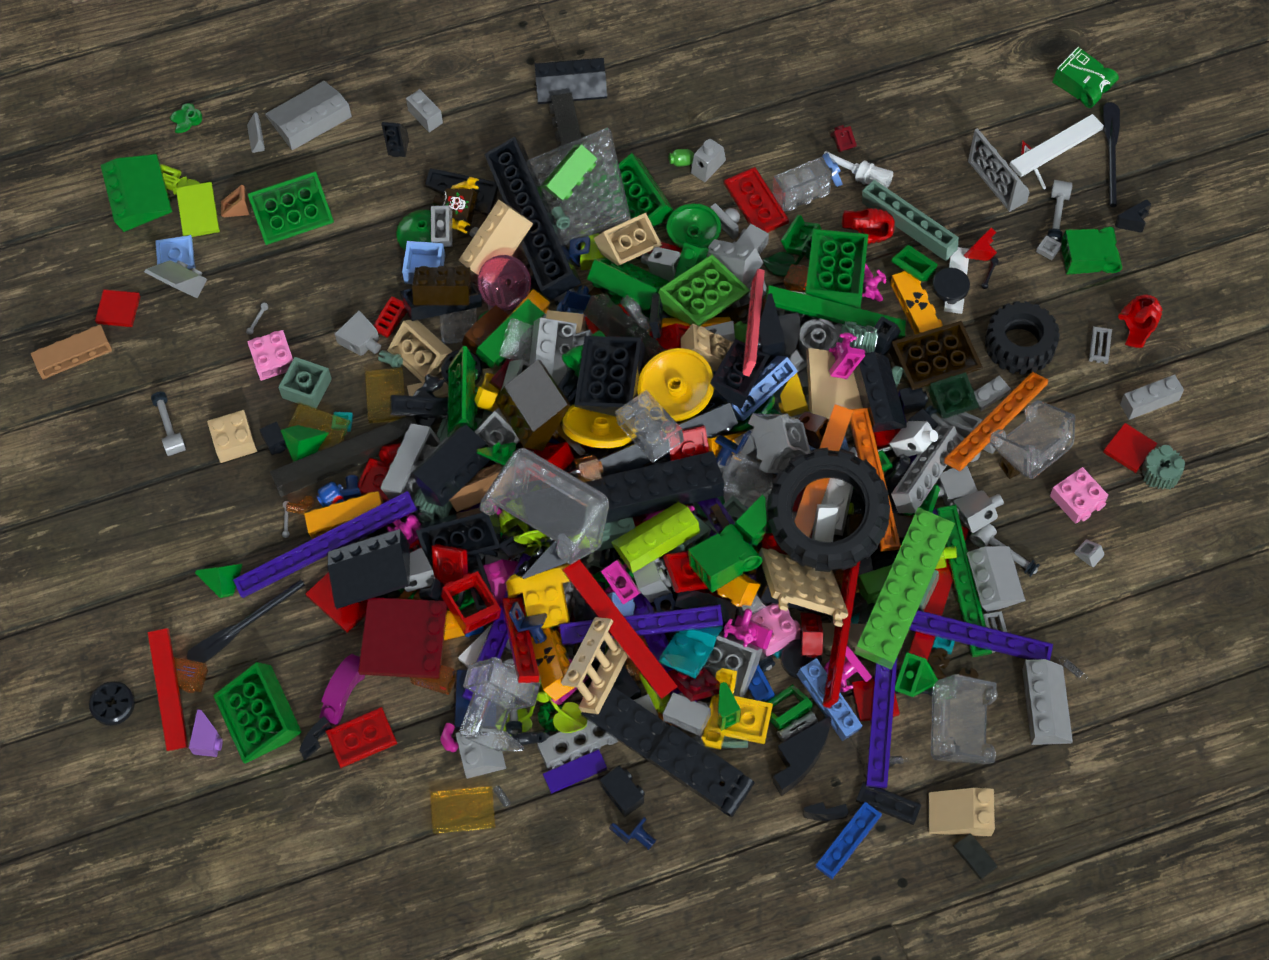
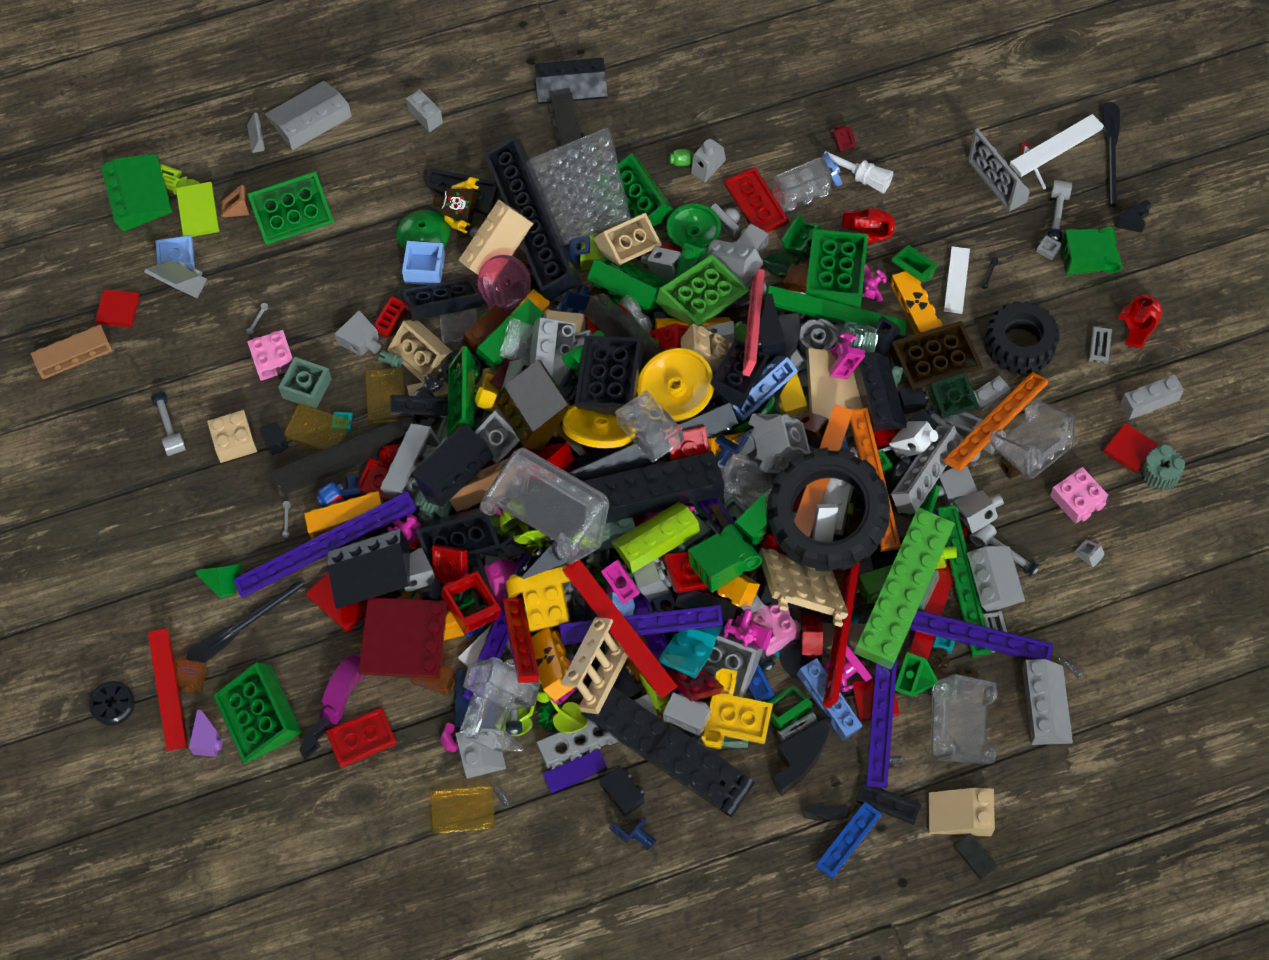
(186, 117): green plate -> none
(301, 507): clear orange arm -> none
(303, 441): green slope -> none
(395, 138): black slope -> none
(441, 225): light grey brick -> none
(441, 285): dark brown brick -> none
(498, 452): green piece -> none
(527, 738): black arm -> none
(530, 623): dark blue bracket -> none
(561, 220): sand green pin -> none
(569, 172): slope -> none
(588, 468): clear orange brick -> none
(656, 315): black tile -> none
(727, 708): green tile -> none
(911, 220): sand green brick -> none
(951, 285): black tile -> none
(981, 249): red slope -> none
(1084, 77): green piece -> none

